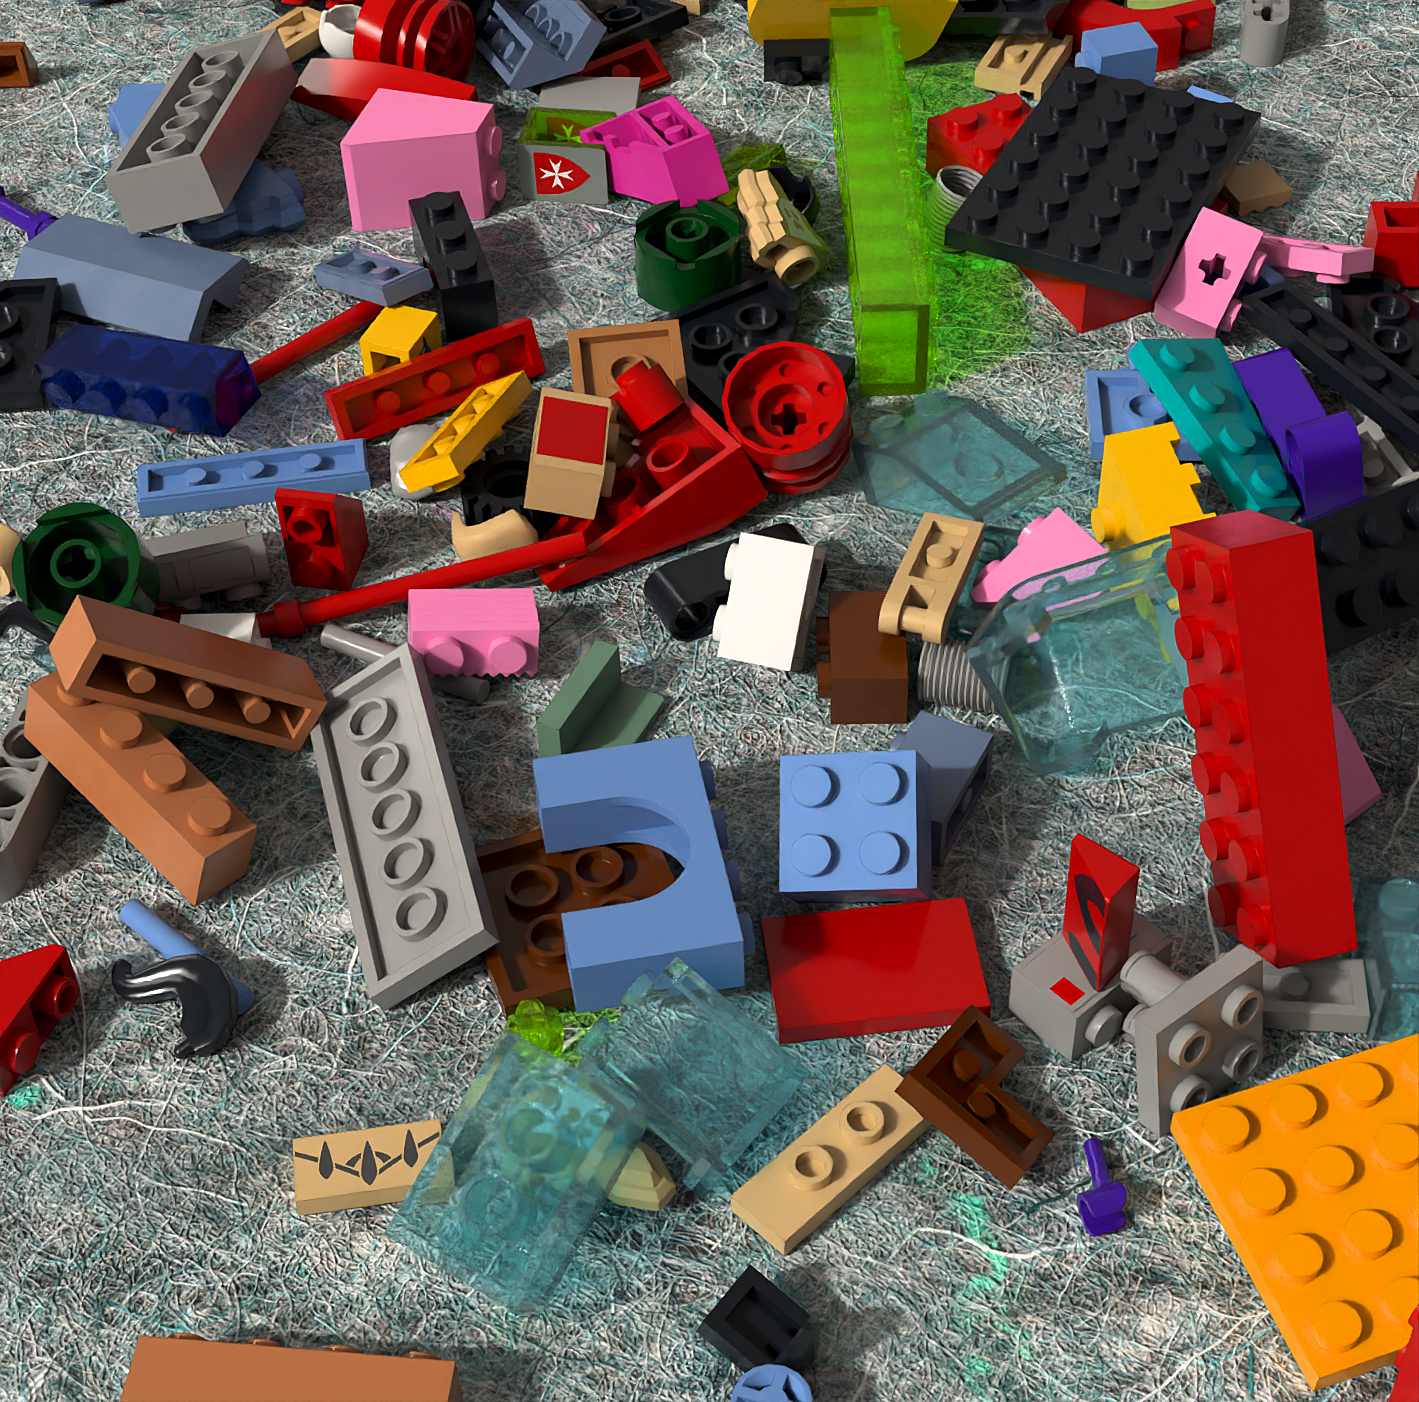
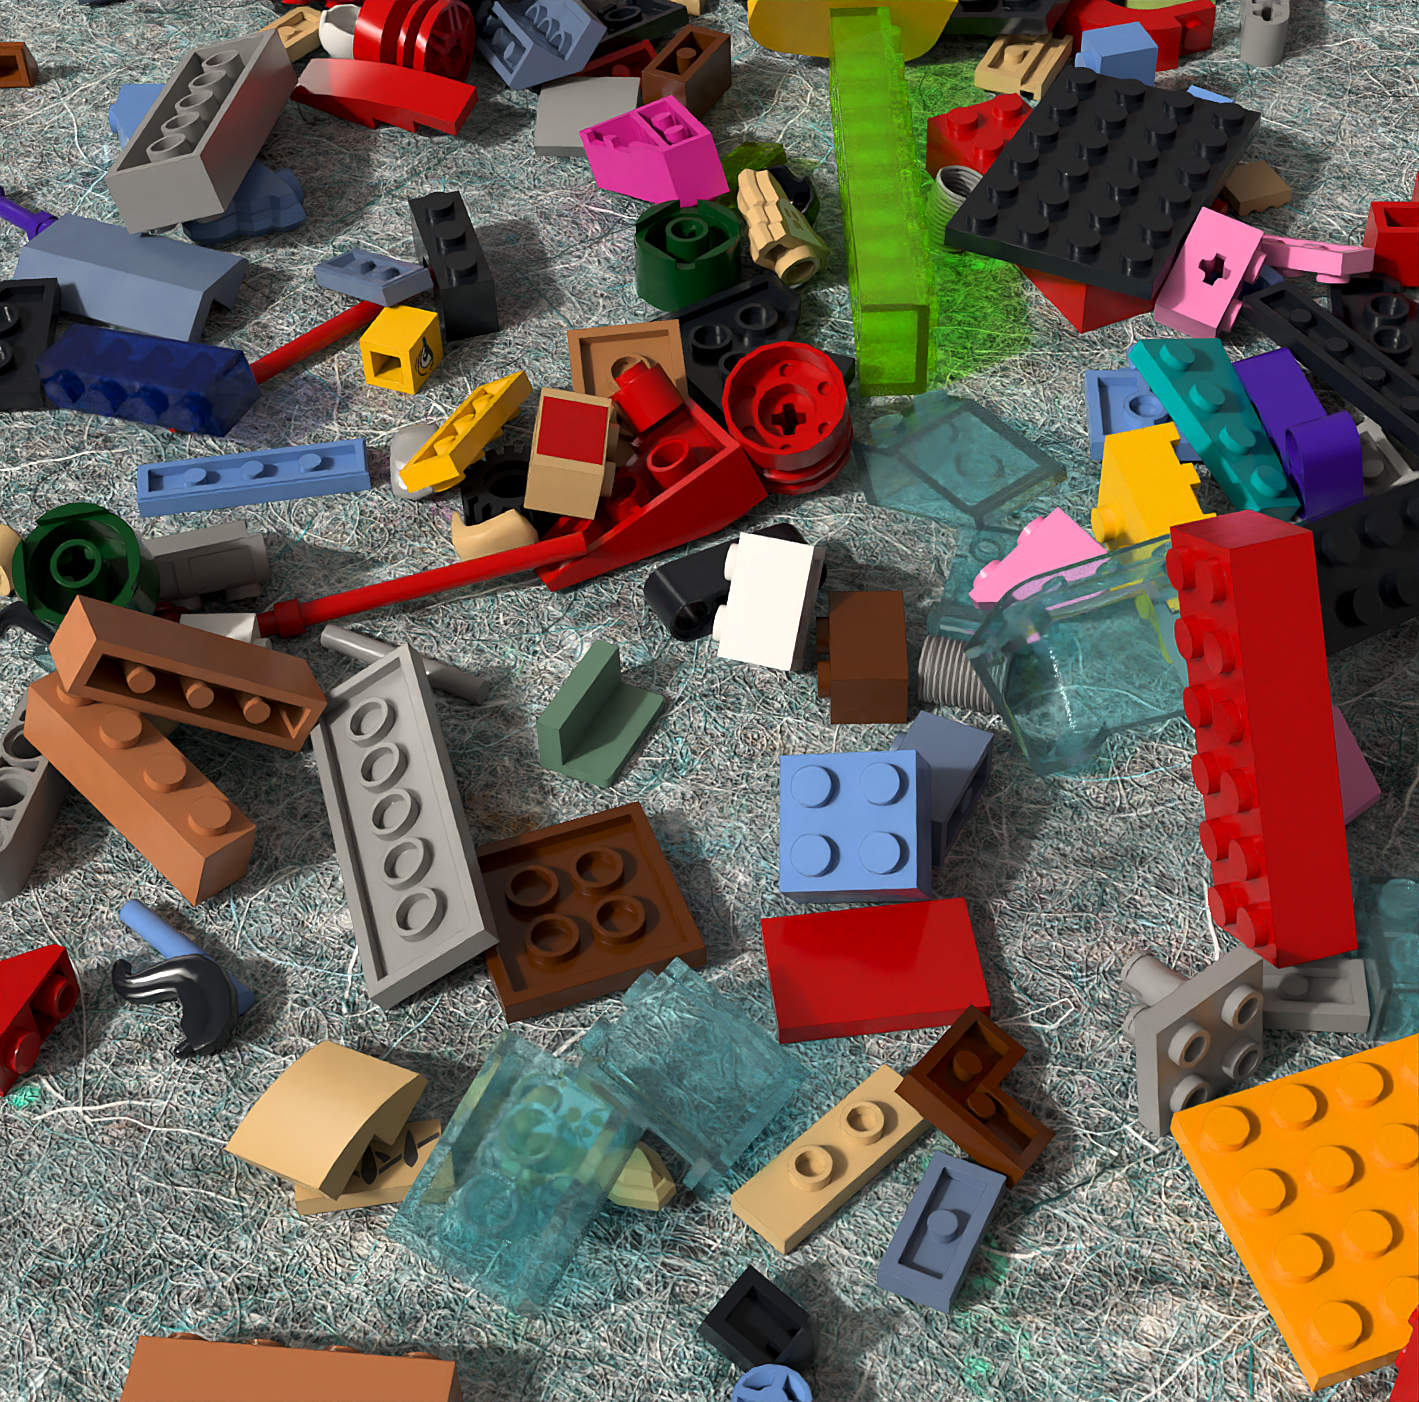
(322, 537): red slope -> none
(324, 1115): none -> tan slope
(420, 146): bright pink slope -> none
(432, 381): red plate -> none
(474, 631): bright pink brick -> none
(538, 1025): clear neon green plate -> none
(557, 163): piece -> none
(660, 799): medium blue arch -> none
(692, 69): none -> reddish brown brick
(796, 60): black plate -> none
(931, 577): tan plate -> none
(941, 1232): none -> sand blue plate
(1061, 1005): light grey brick -> none
(1099, 909): red slope -> none
(1103, 1205): dark purple hand -> none

